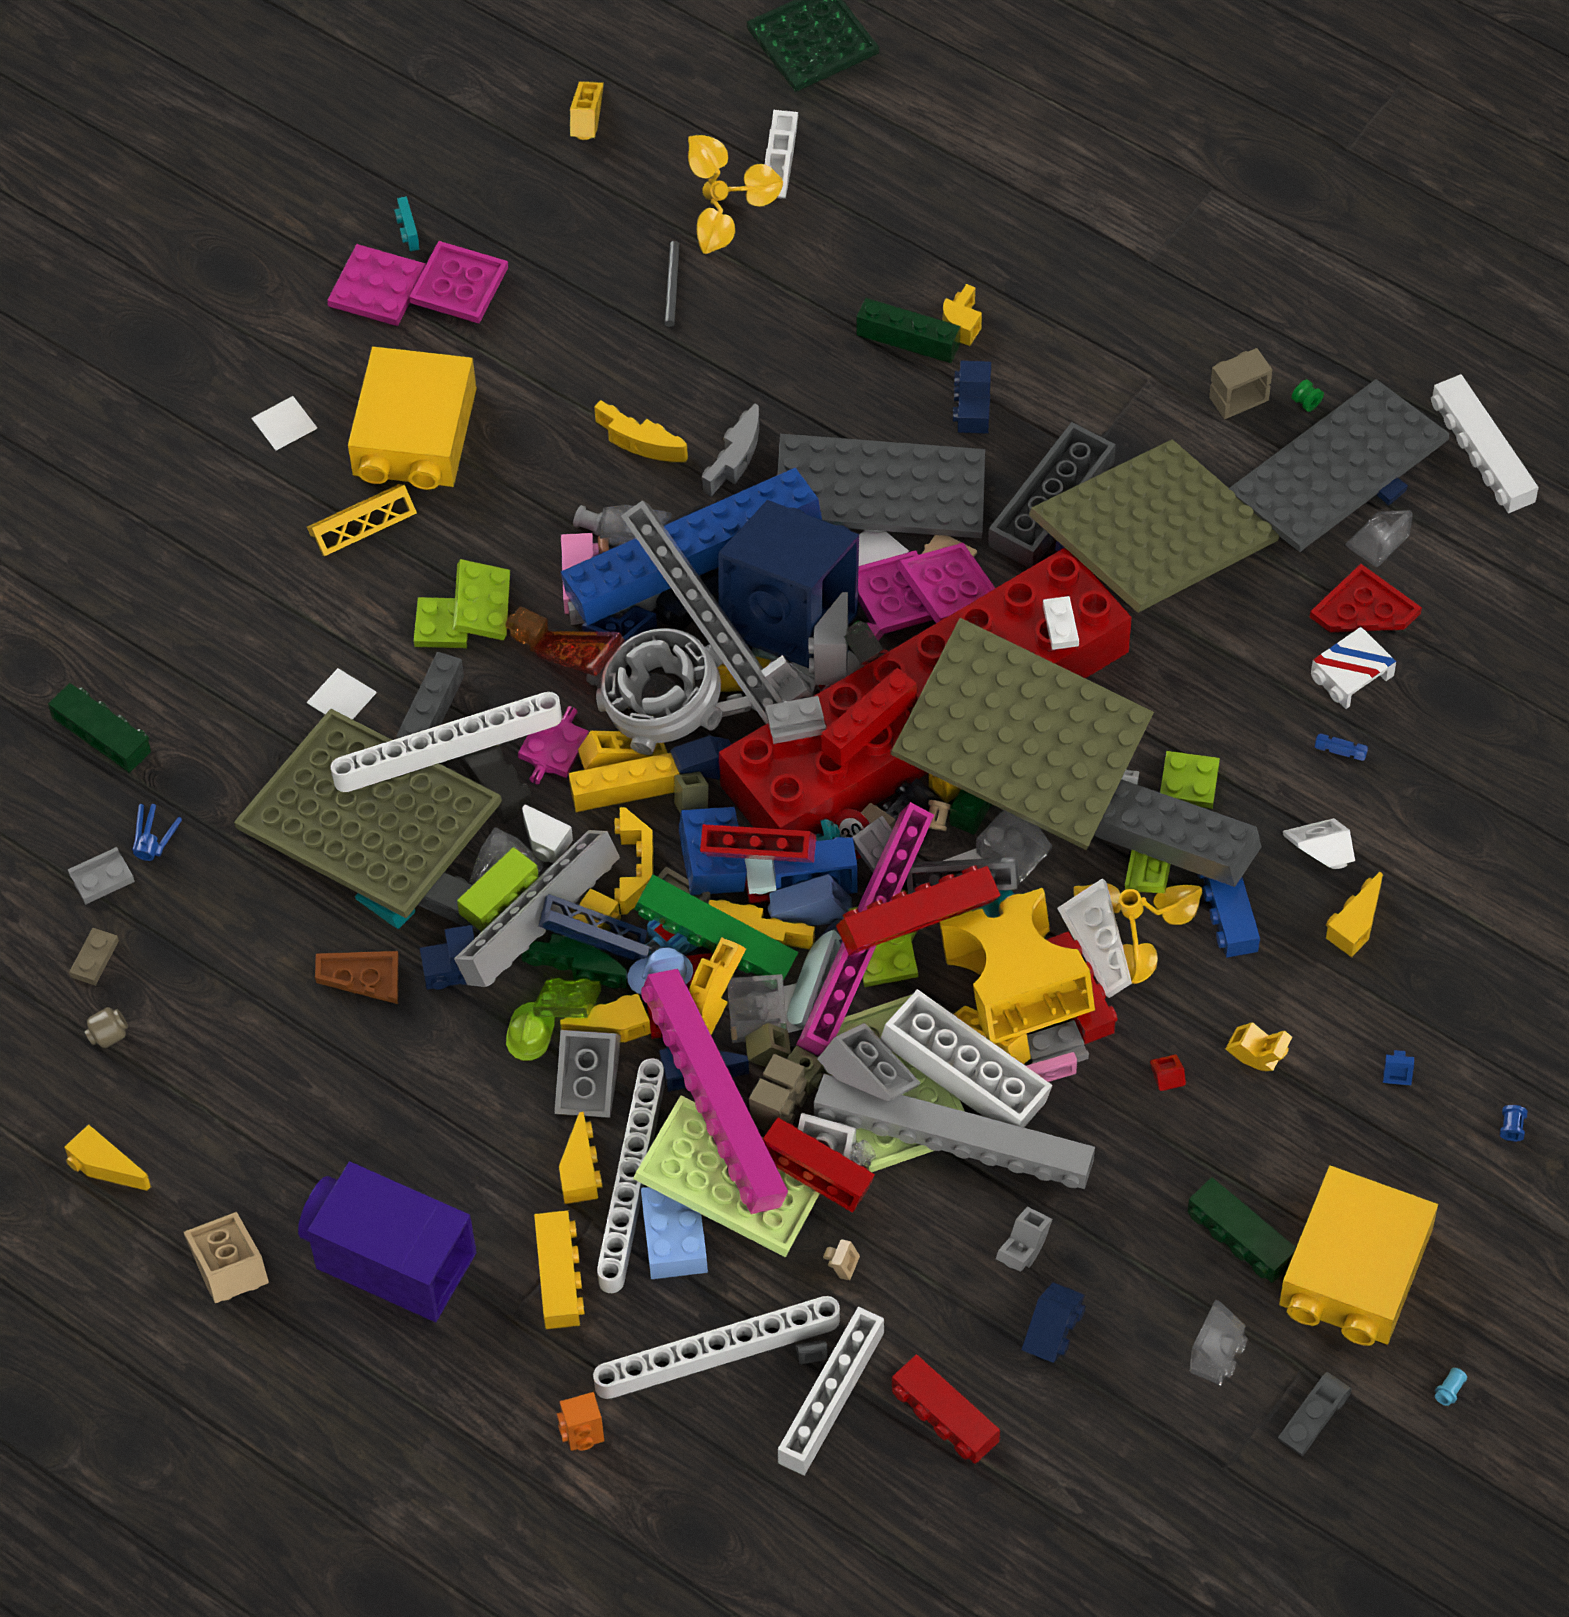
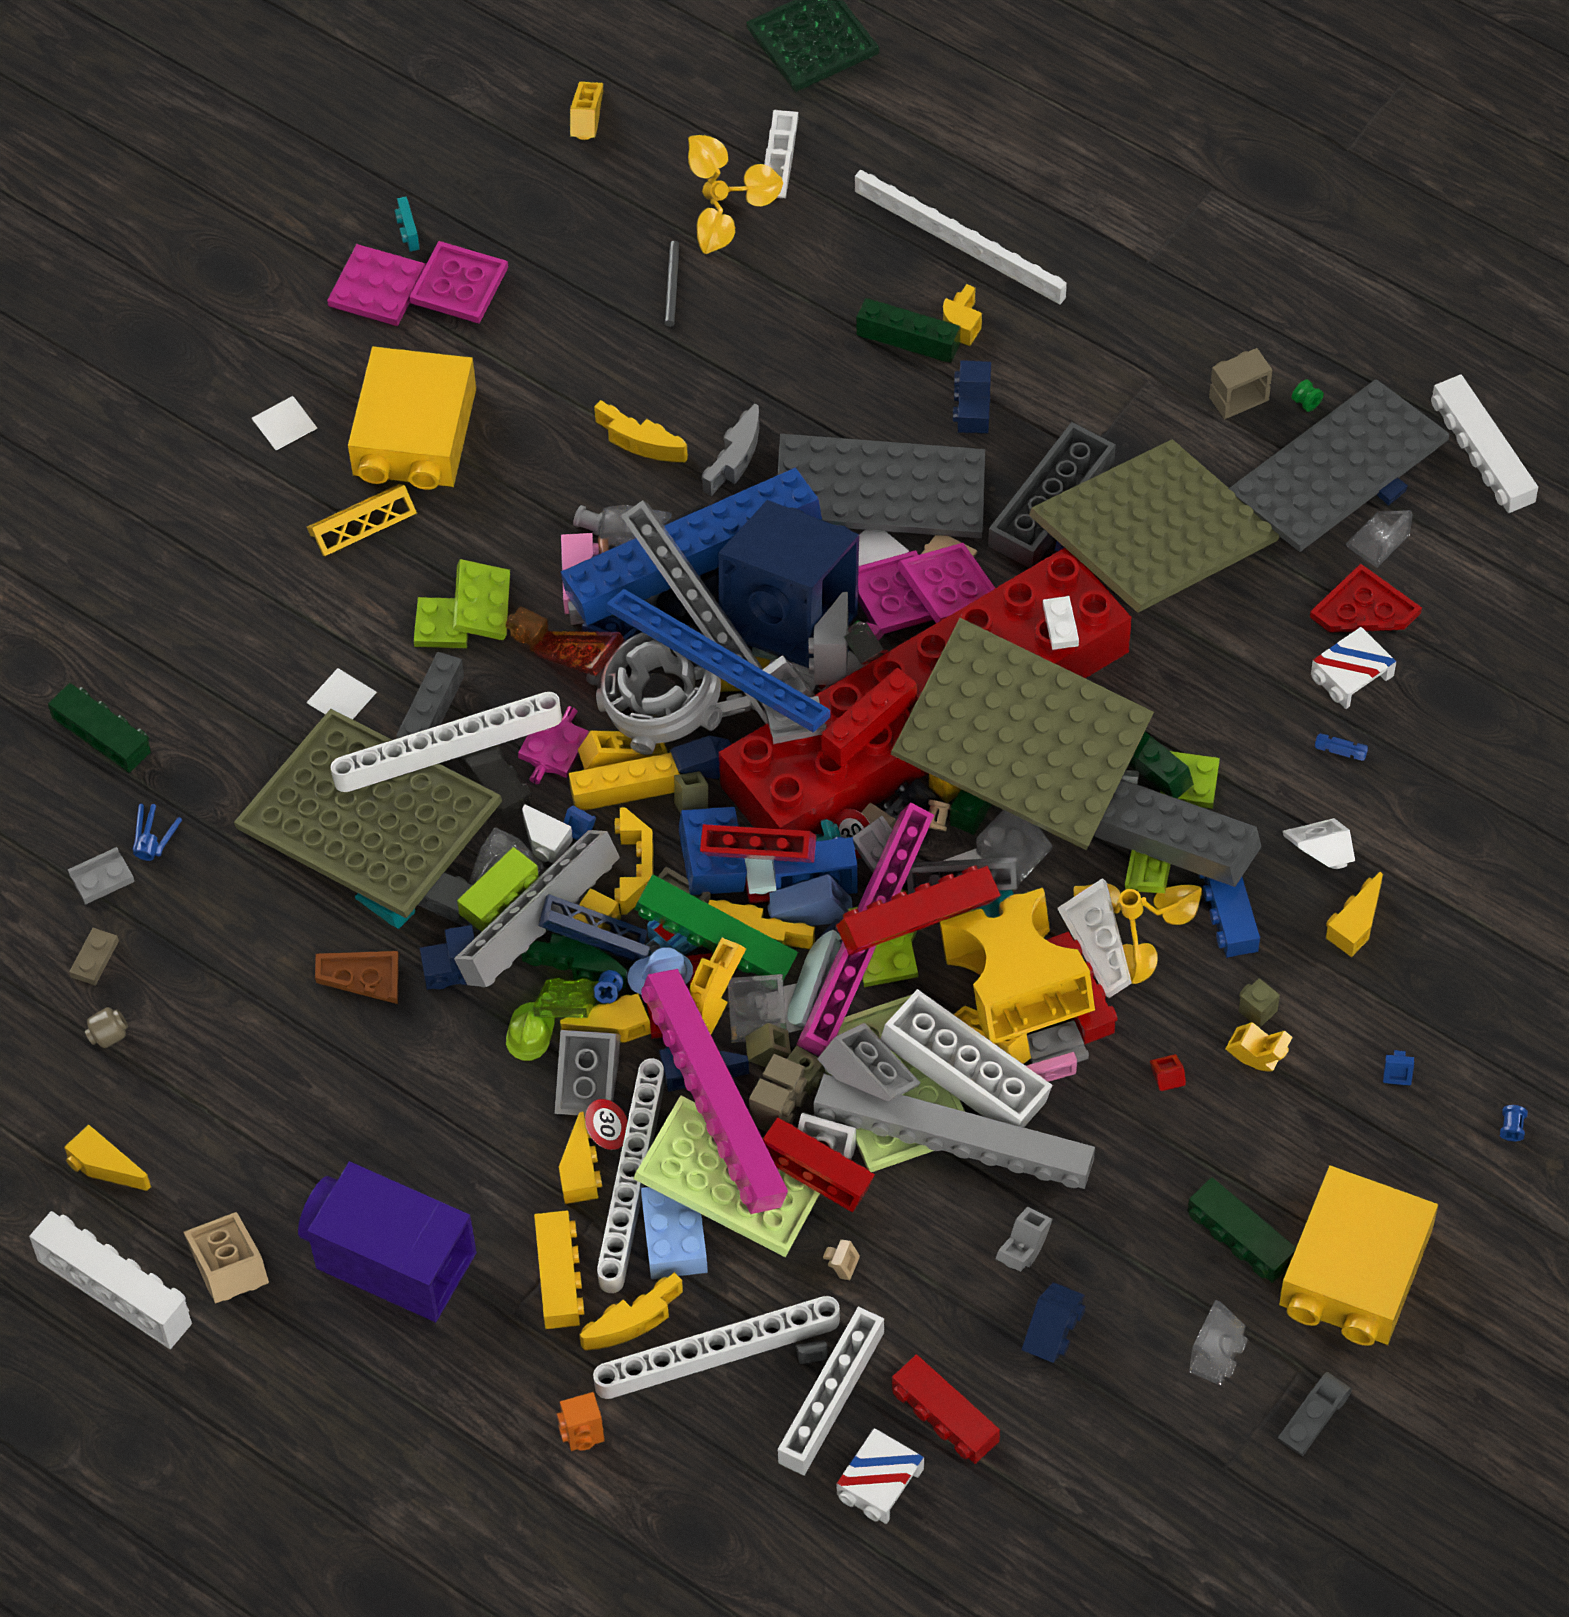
(111, 1279): none -> white brick
(579, 821): none -> blue tile
(606, 1123): none -> sticker
(611, 993): none -> blue bush
(625, 1323): none -> yellow slope
(718, 660): none -> blue plate
(862, 1153): clear plate -> none
(878, 1475): none -> panel
(960, 237): none -> white plate
(1161, 767): none -> dark green brick
(1258, 1002): none -> olive brick
(1447, 1391): medium azure pin -> none

